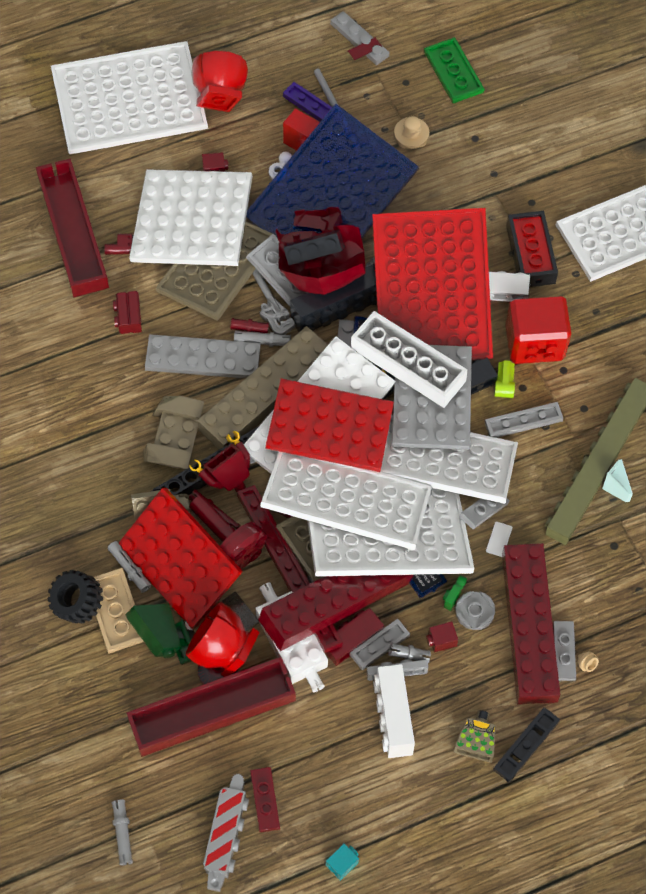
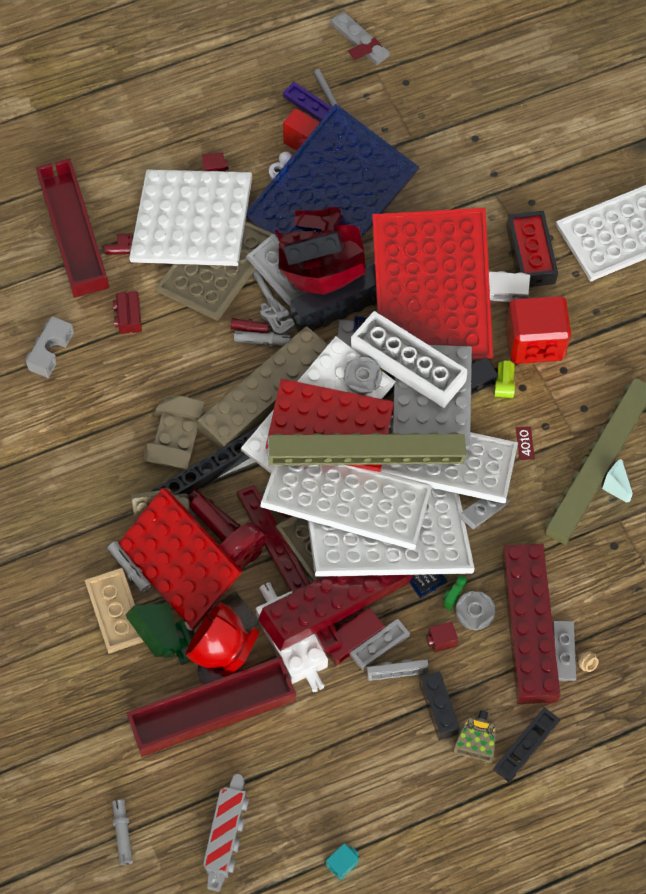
(54, 333): none -> light grey arch
(62, 593): black tyre -> none
(128, 97): white plate -> none
(202, 356): light grey plate -> none
(219, 79): red plate -> none
(228, 467): dark red torso -> none
(265, 799): dark red plate -> none
(363, 375): none -> light grey tile
(366, 449): none -> olive brick
(394, 710): white brick -> none
(408, 652): light grey pin -> none
(411, 133): tan plate -> none
(439, 705): none -> black brick
(453, 70): green tile -> none
(499, 538): white sticker -> none
(524, 420): light grey plate -> none
(525, 443): none -> dark red sticker

